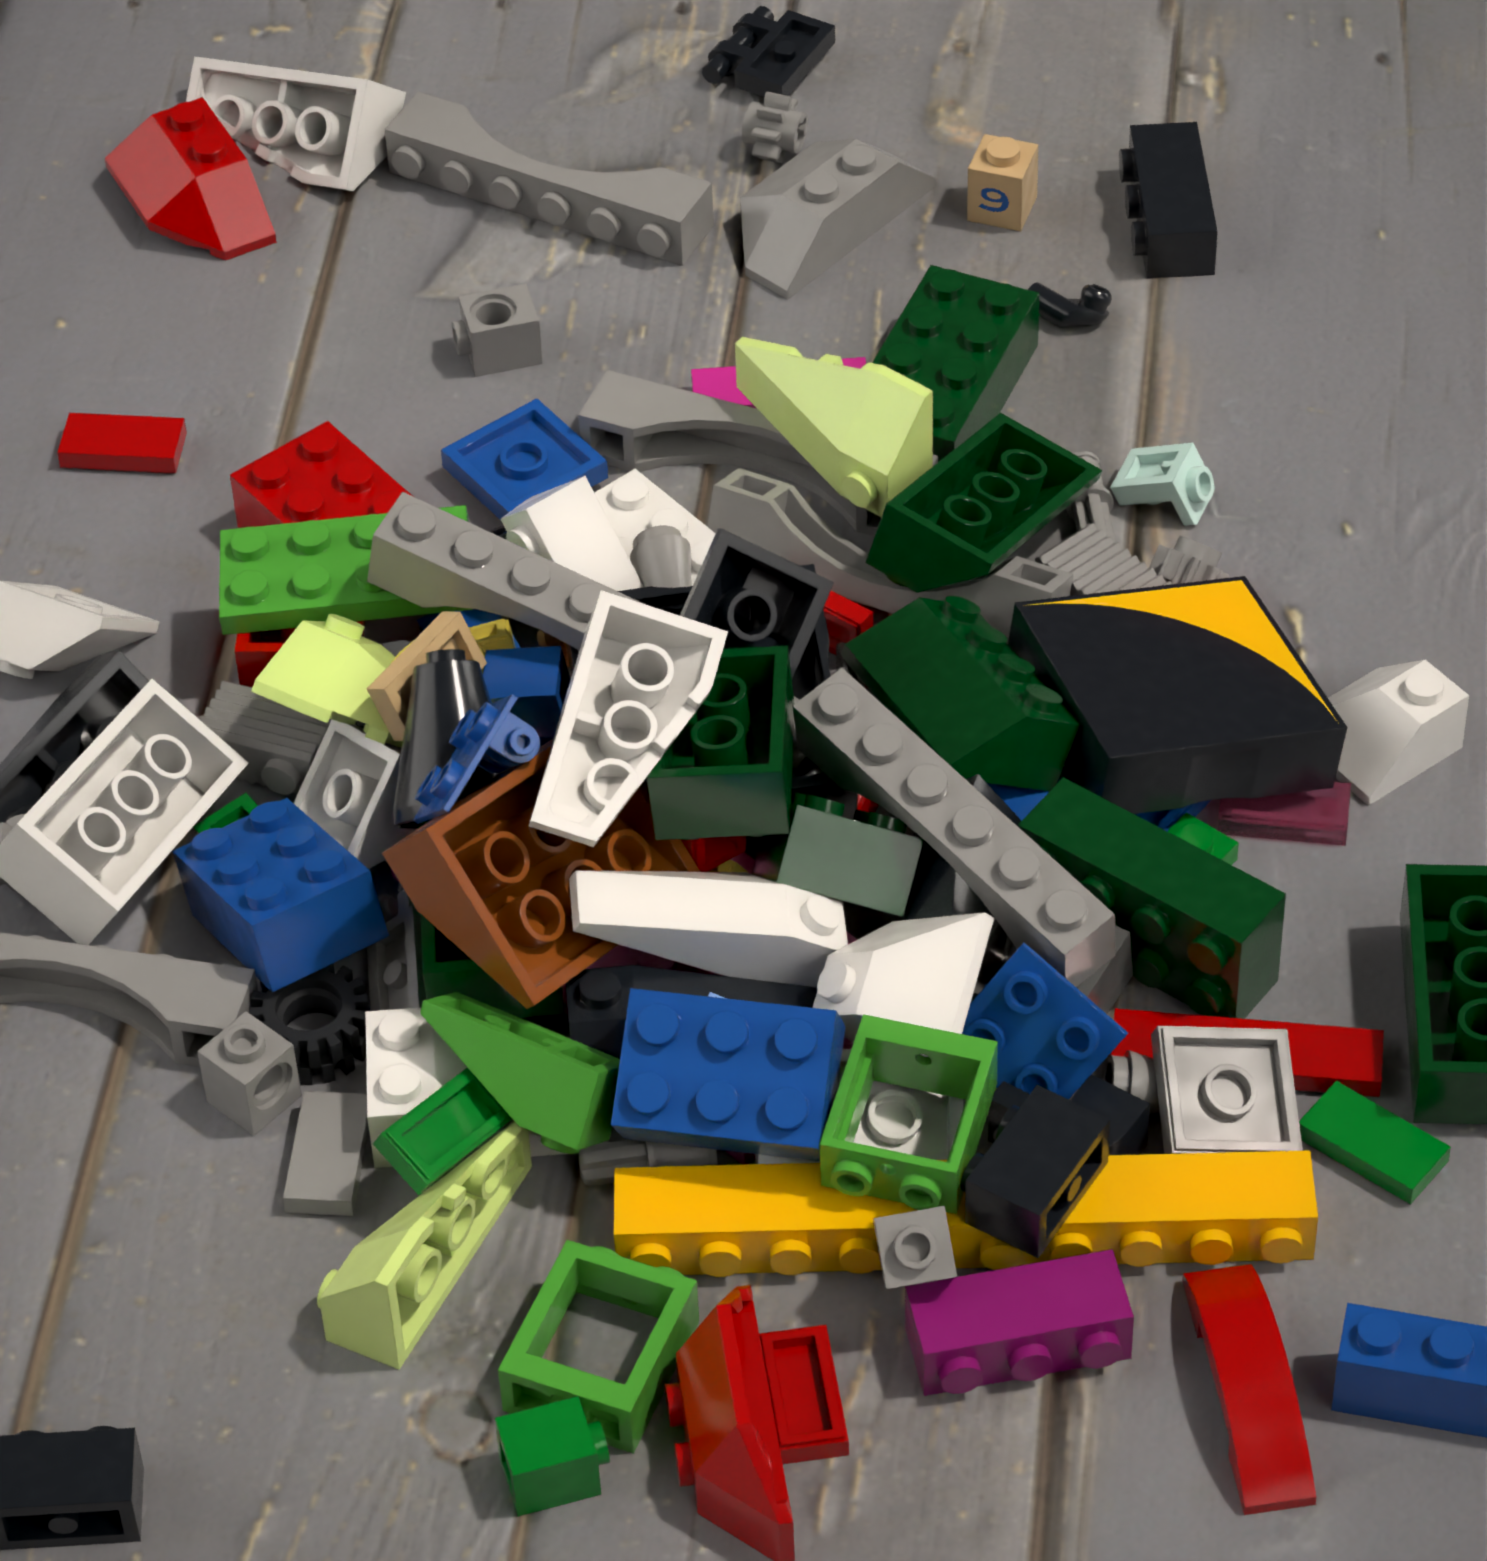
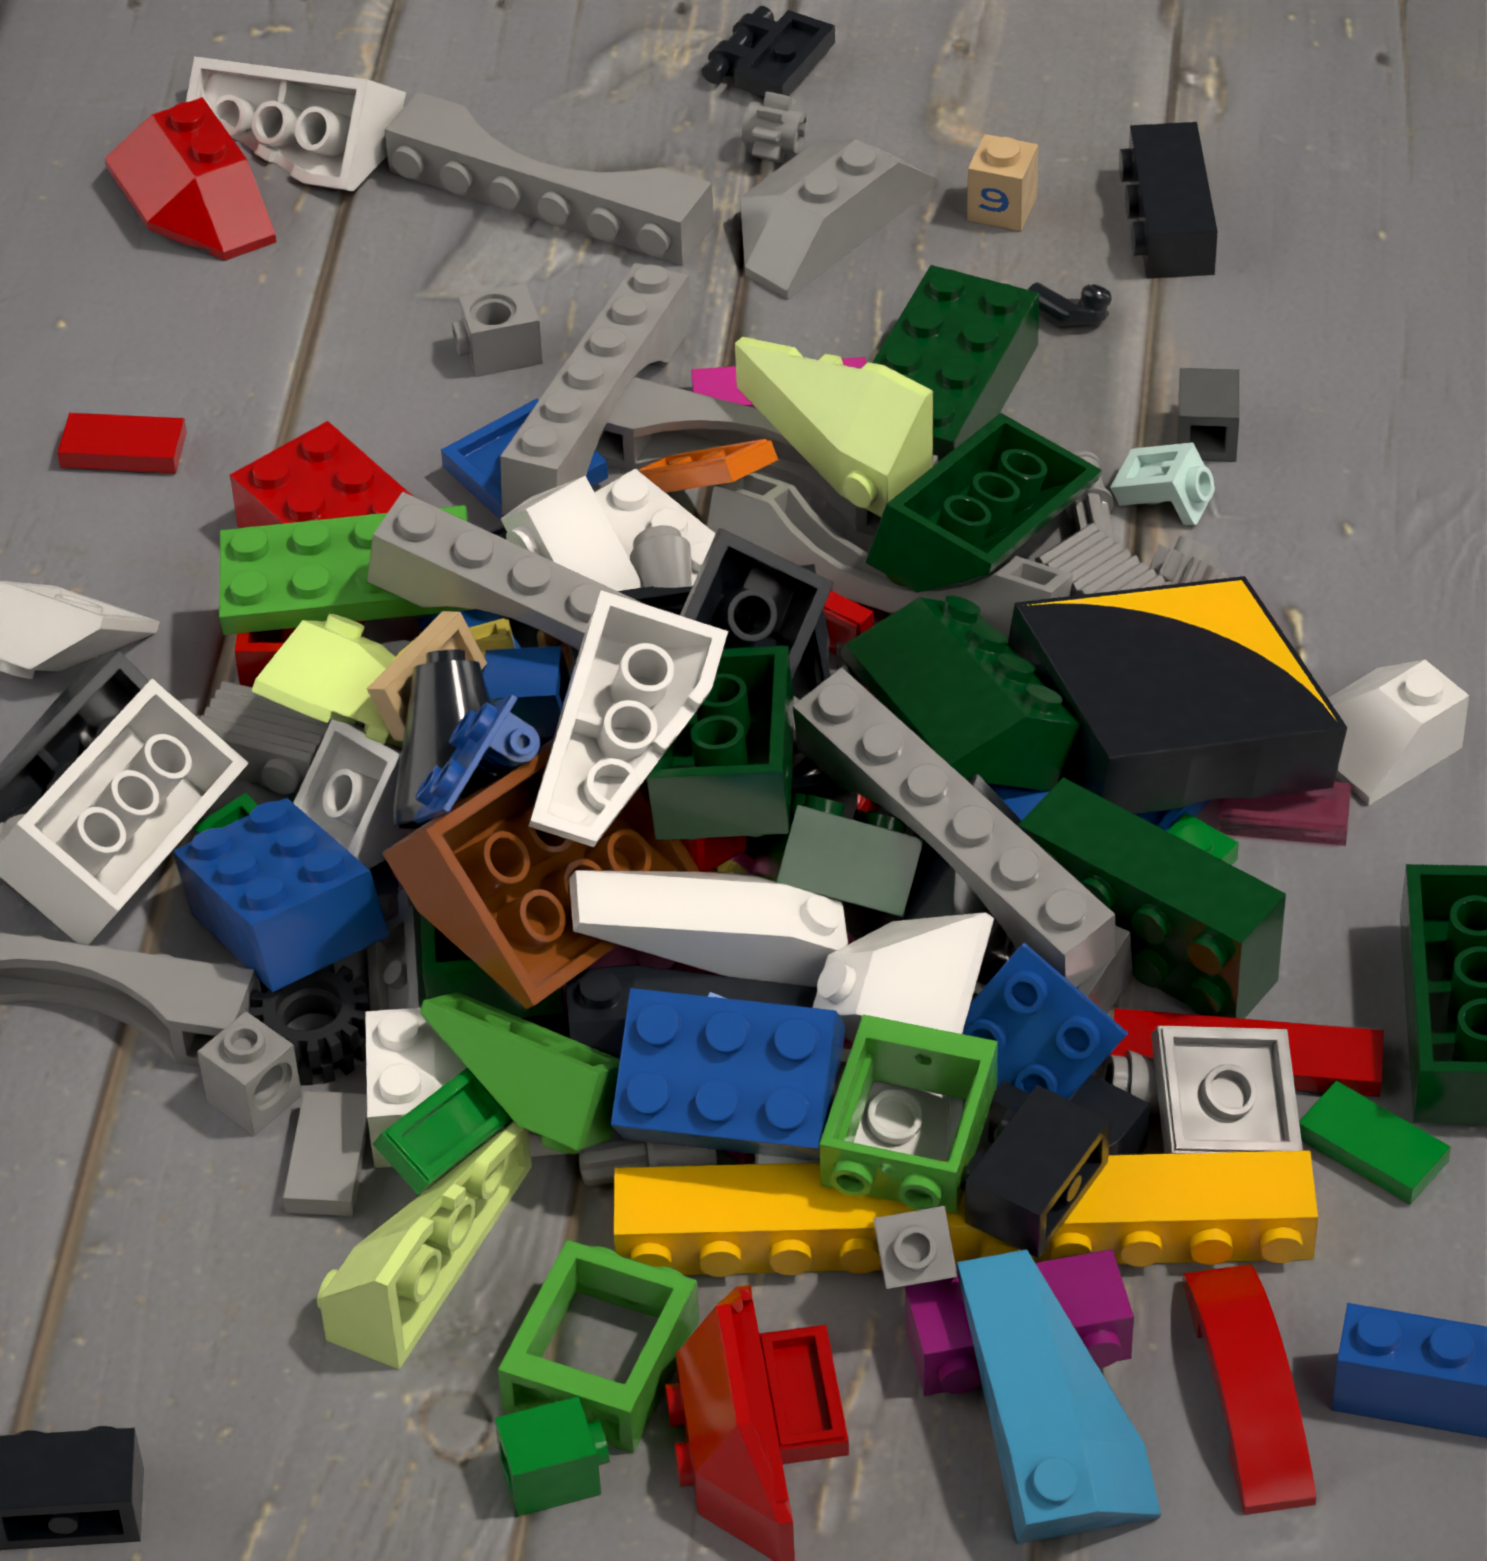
(635, 328): none -> light grey arch
(709, 465): none -> orange tile
(1055, 1422): none -> dark azure wedge
(1209, 412): none -> dark grey brick

